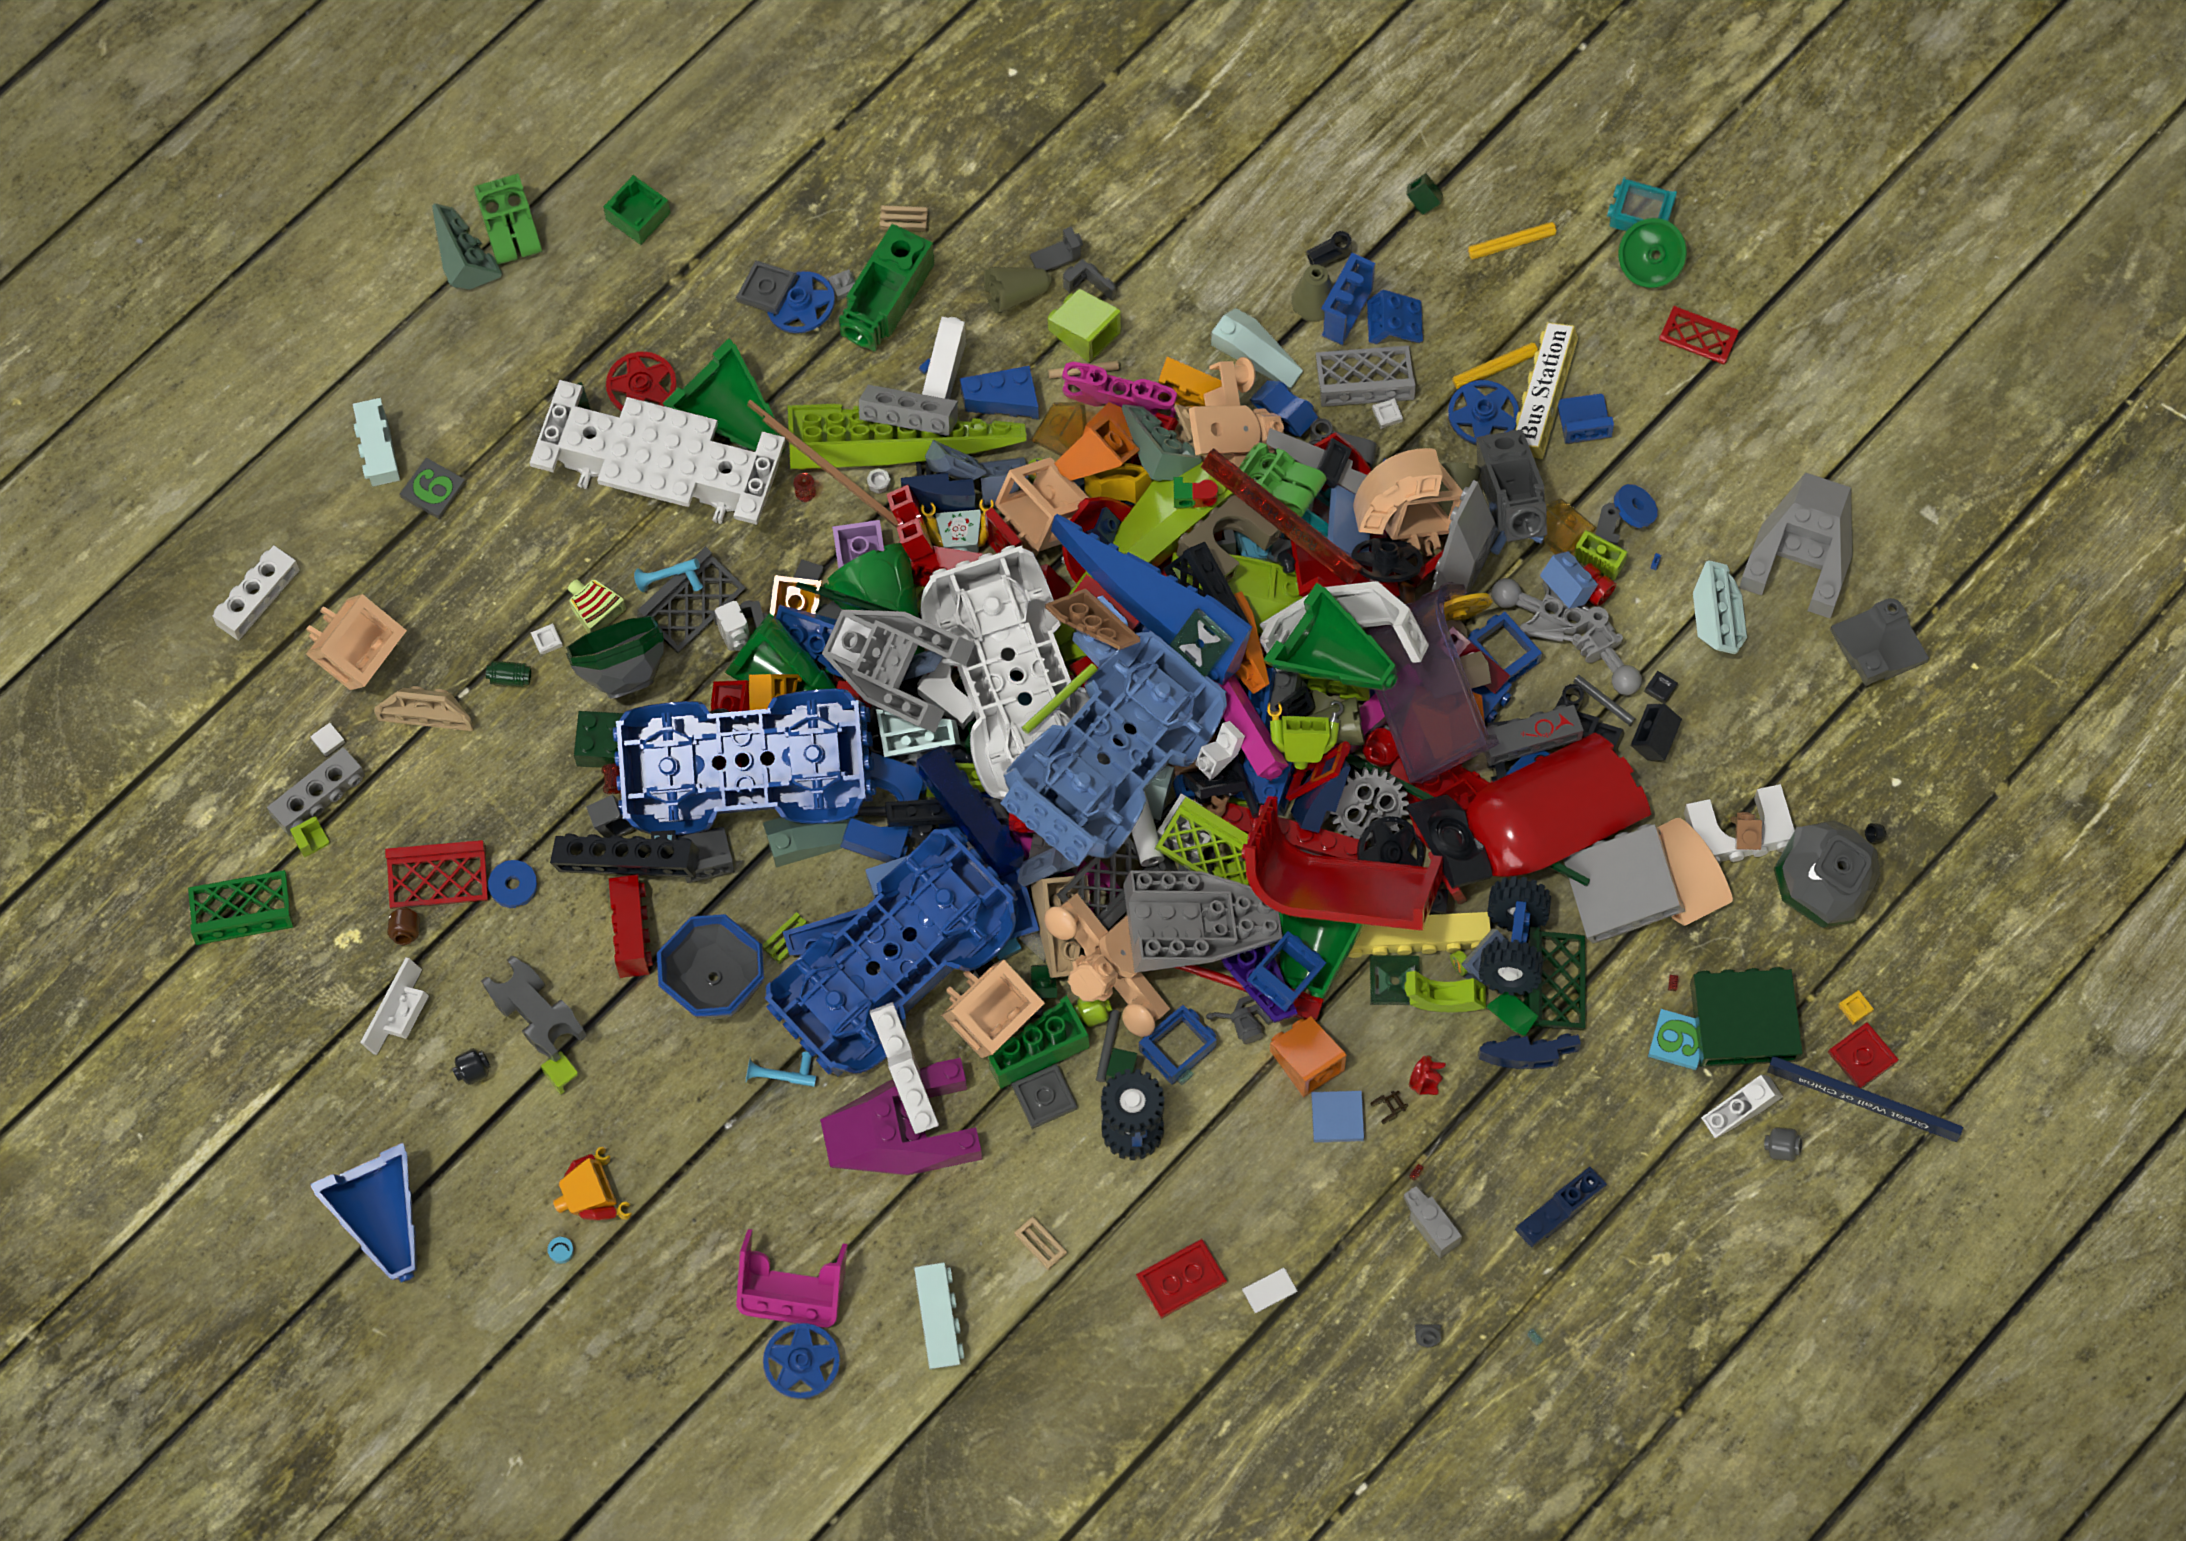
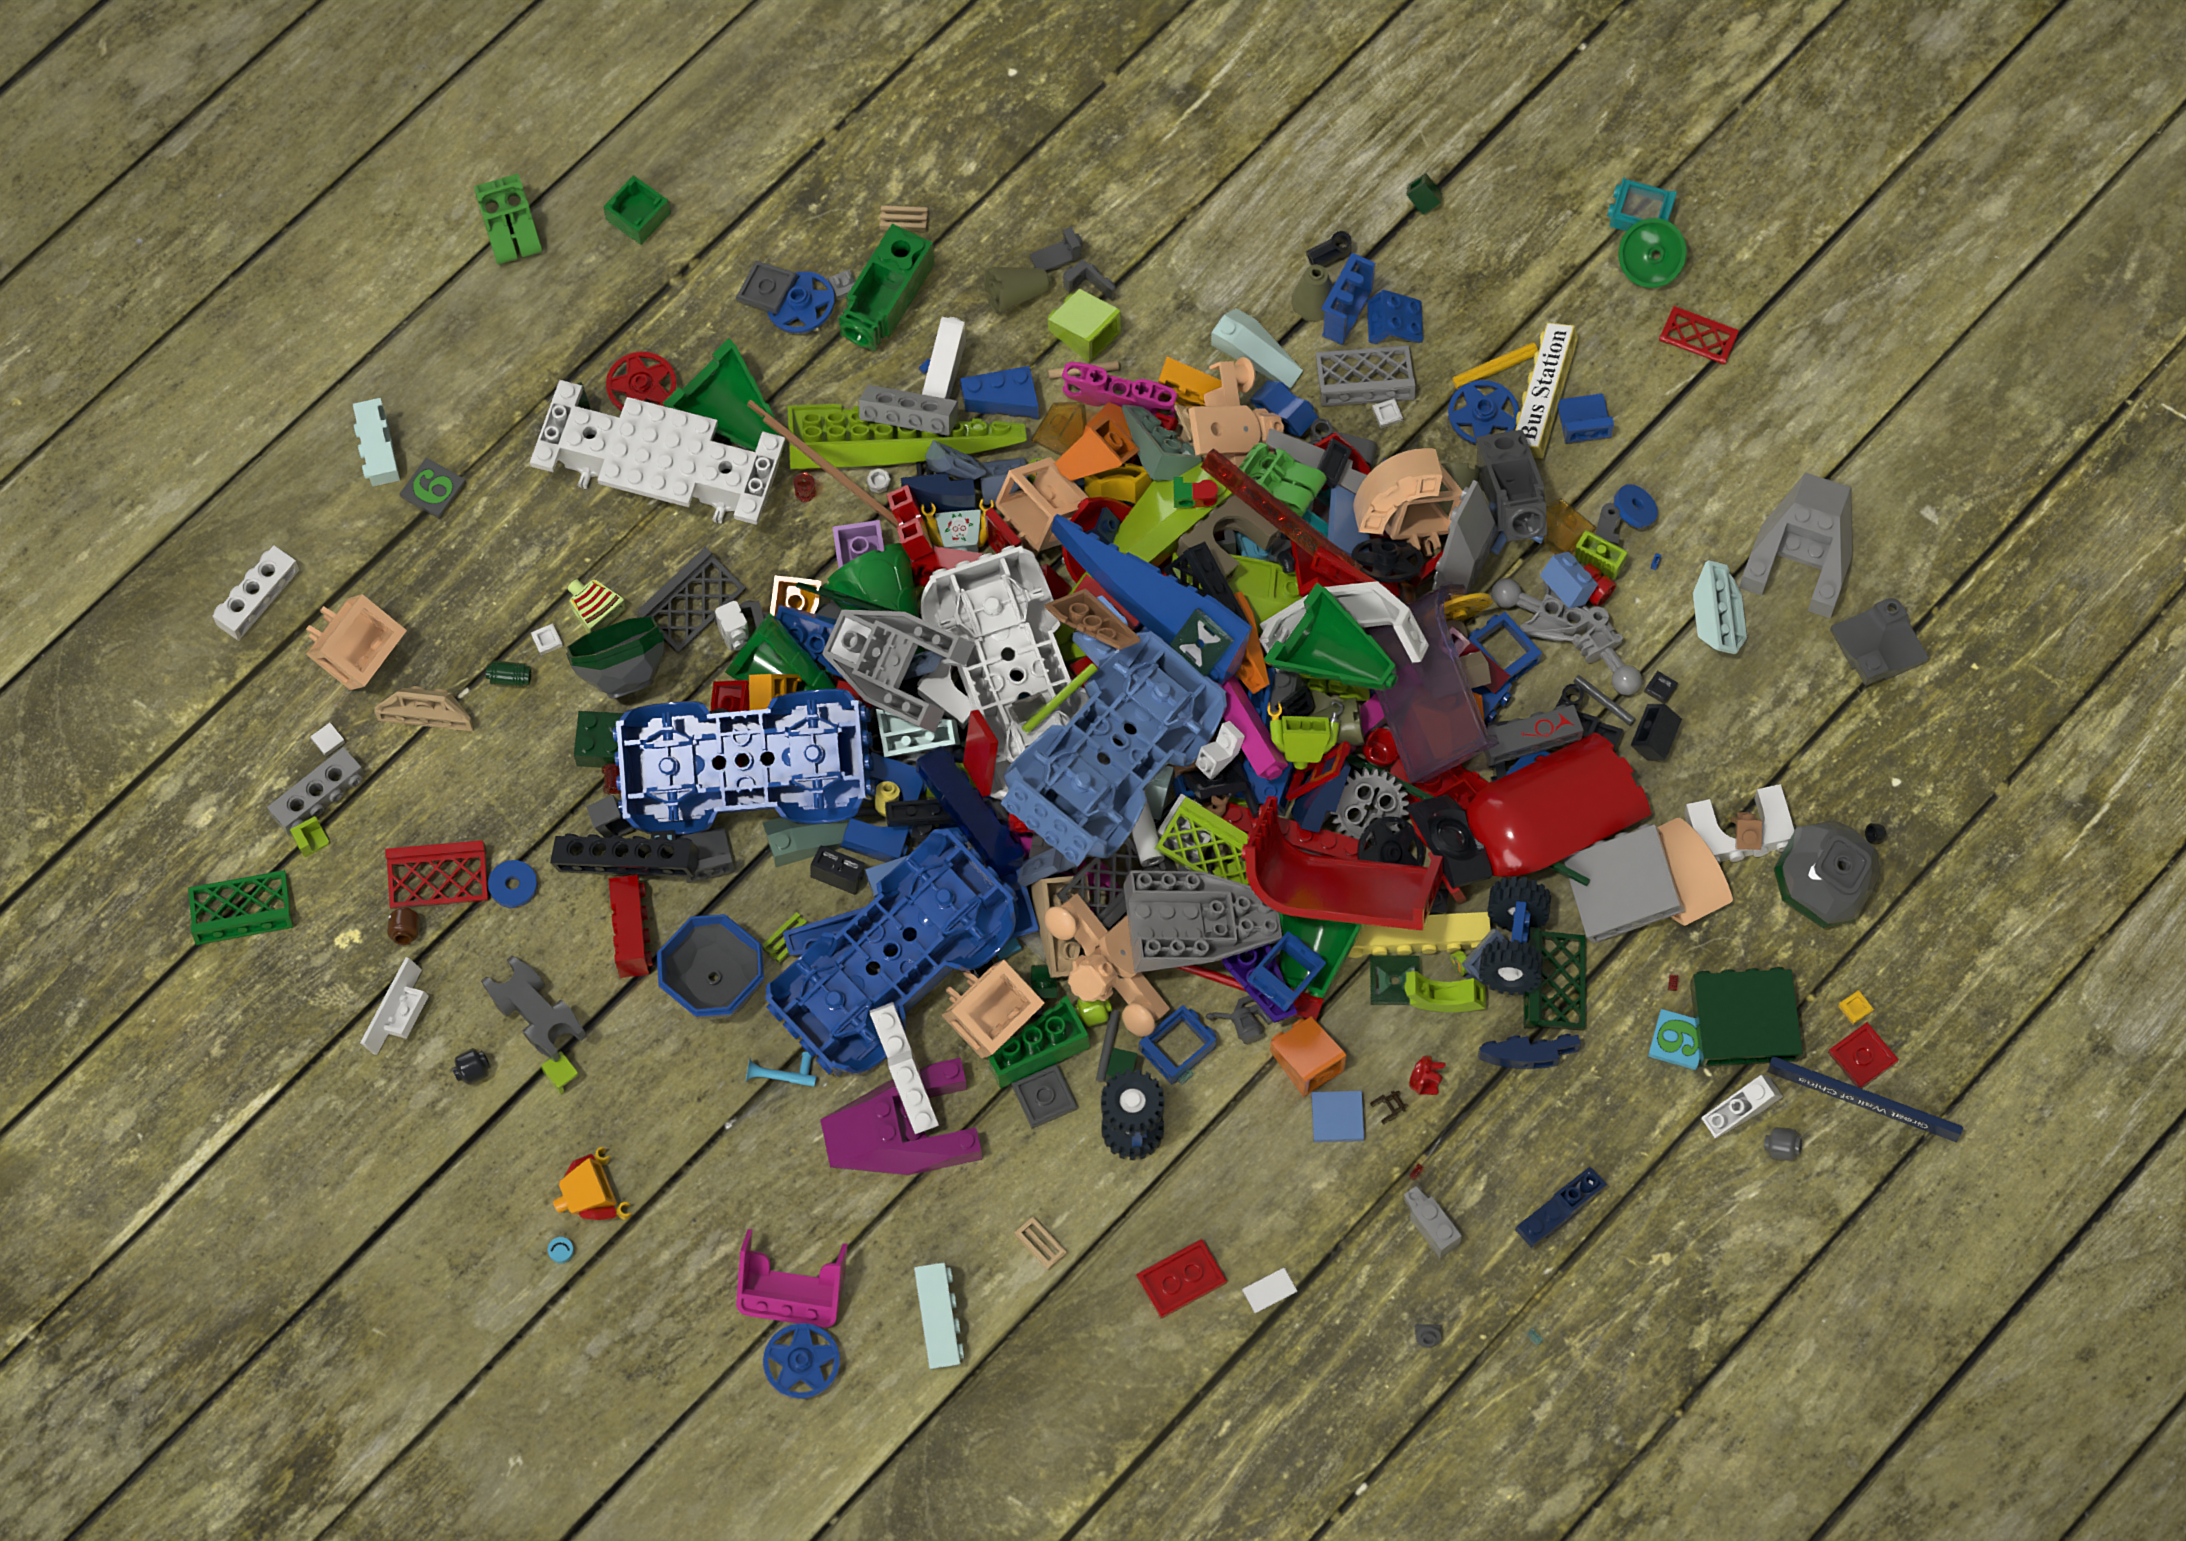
(376, 1210): blue cone -> none
(460, 253): sand green wedge -> none
(644, 579): medium azure piece -> none
(809, 570): dark grey tile -> none
(837, 869): none -> black hinge
(885, 792): none -> light yellow brick
(980, 753): none -> red tile
(1025, 708): none -> clear smoke cone
(1337, 569): none -> red tile
(1512, 240): yellow axle -> none
(1513, 1012): green slope -> none

